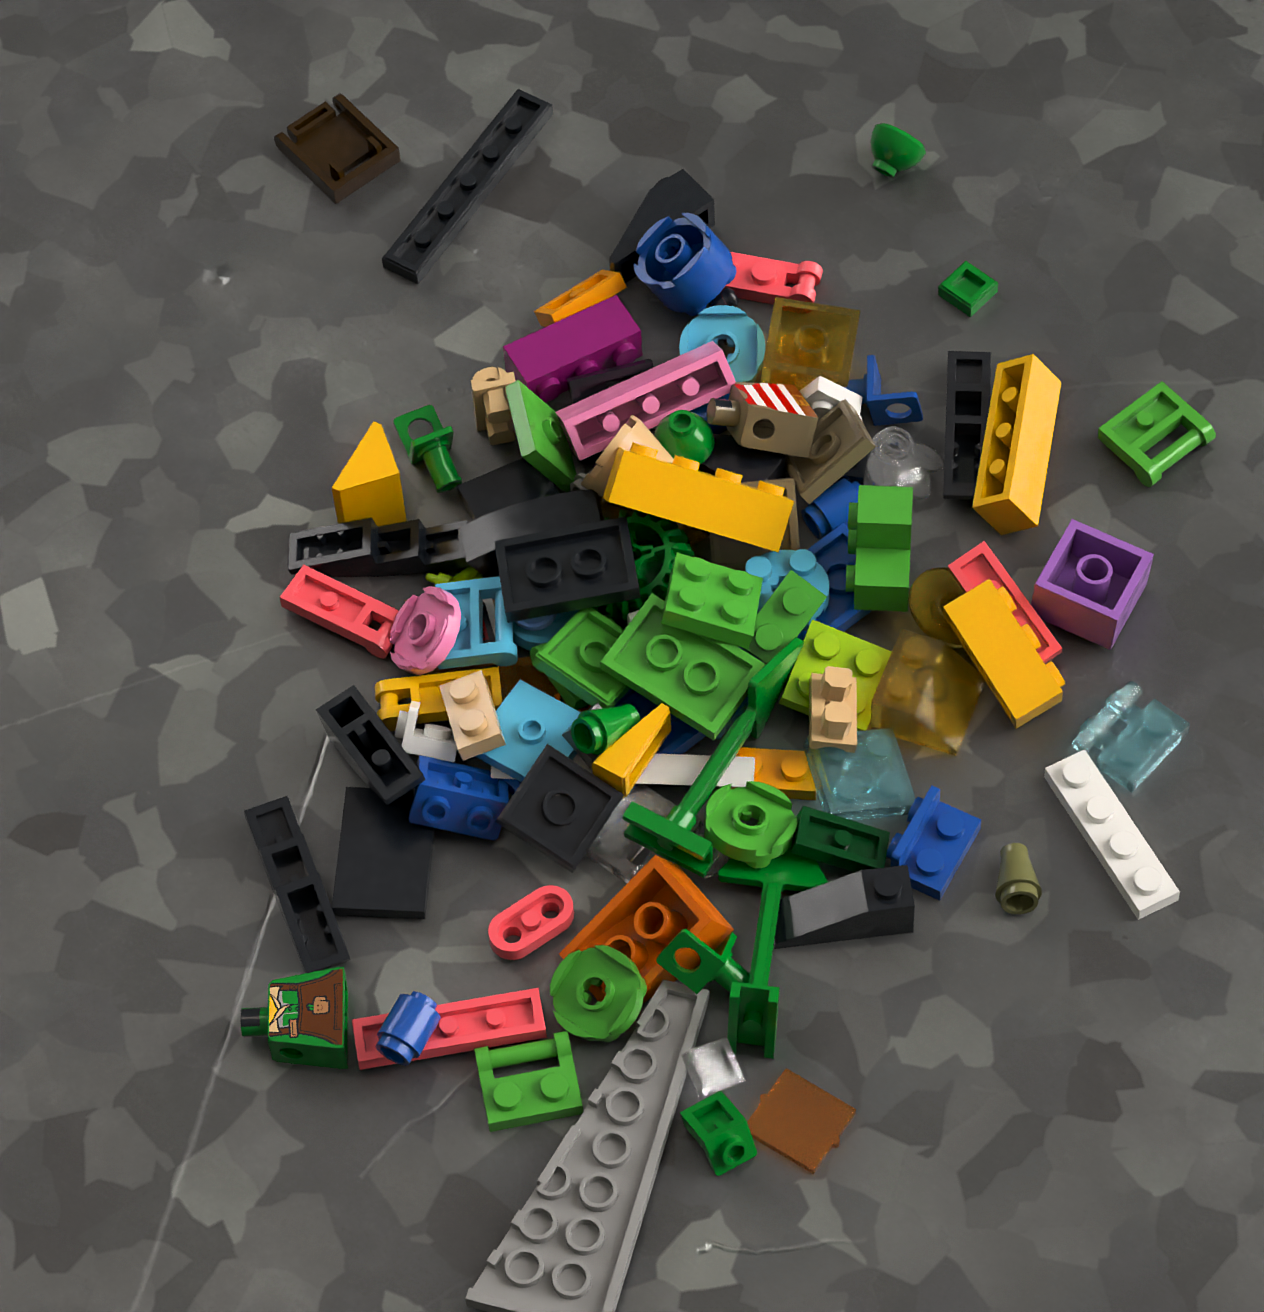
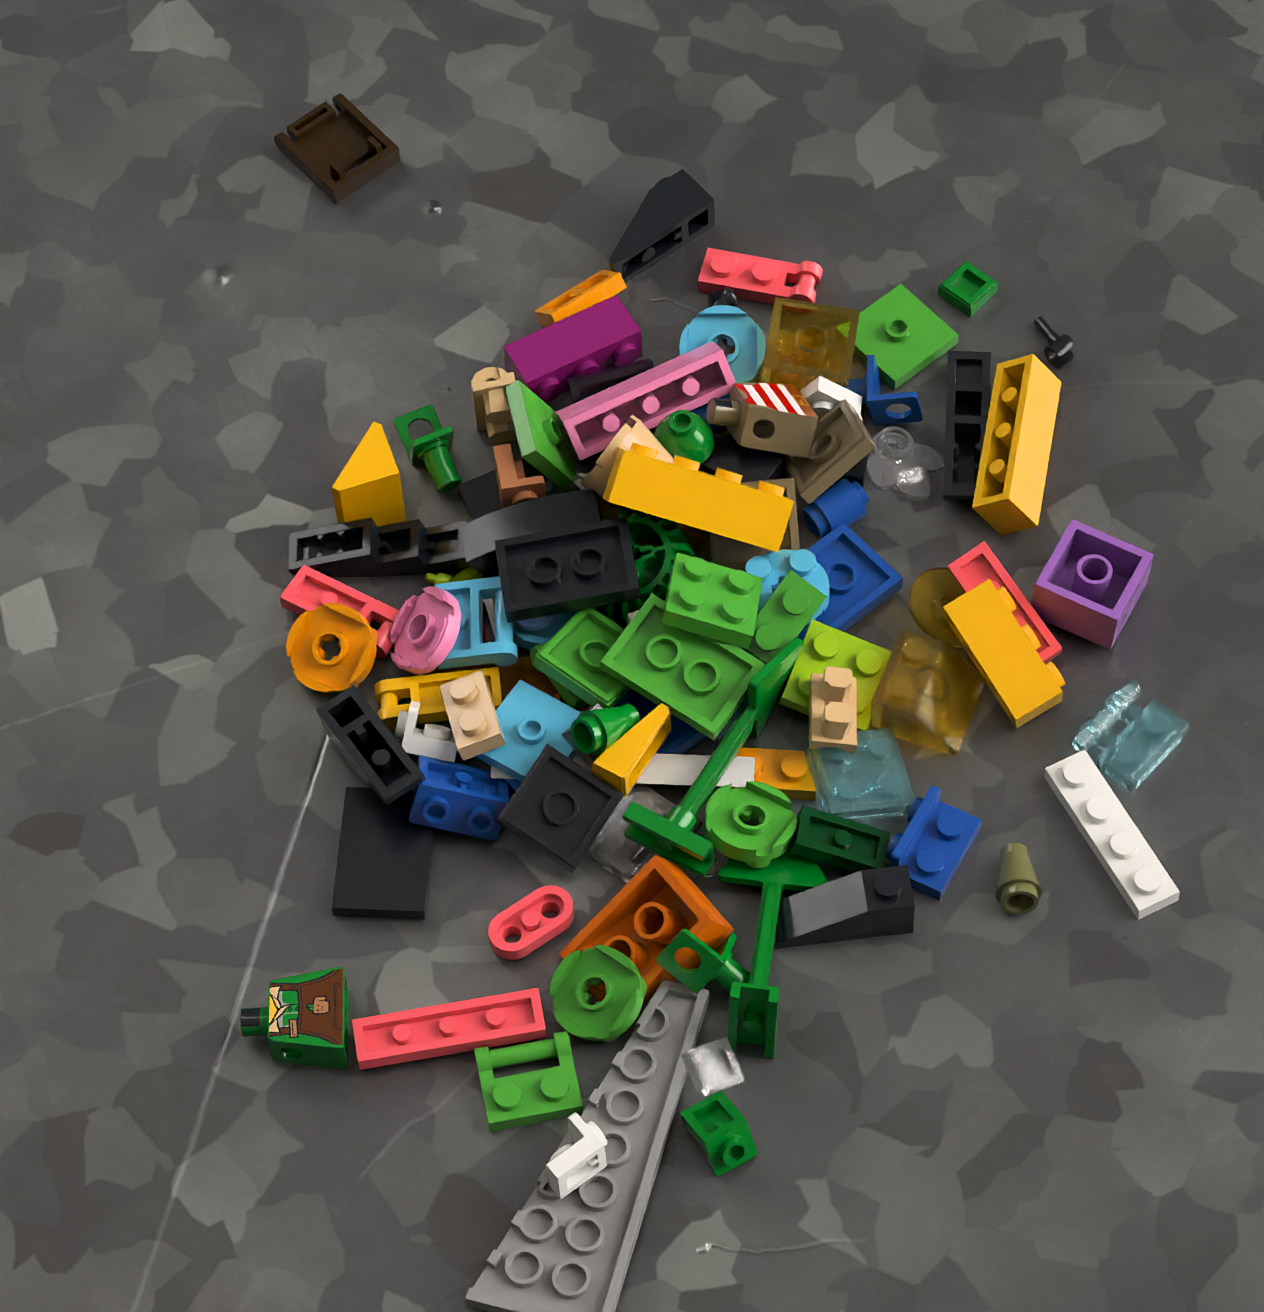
(296, 885): black slope -> none
(322, 624): none -> light orange plate
(407, 1028): blue brick -> none
(467, 186): black tile -> none
(511, 478): none -> nougat bracket
(578, 1162): none -> white bracket
(684, 263): blue brick -> none
(800, 1120): clear orange piece -> none
(882, 544): bright green brick -> none
(894, 150): green brick -> none
(901, 336): none -> bright green plate
(1058, 351): none -> black hand
(1146, 424): bright green plate -> none

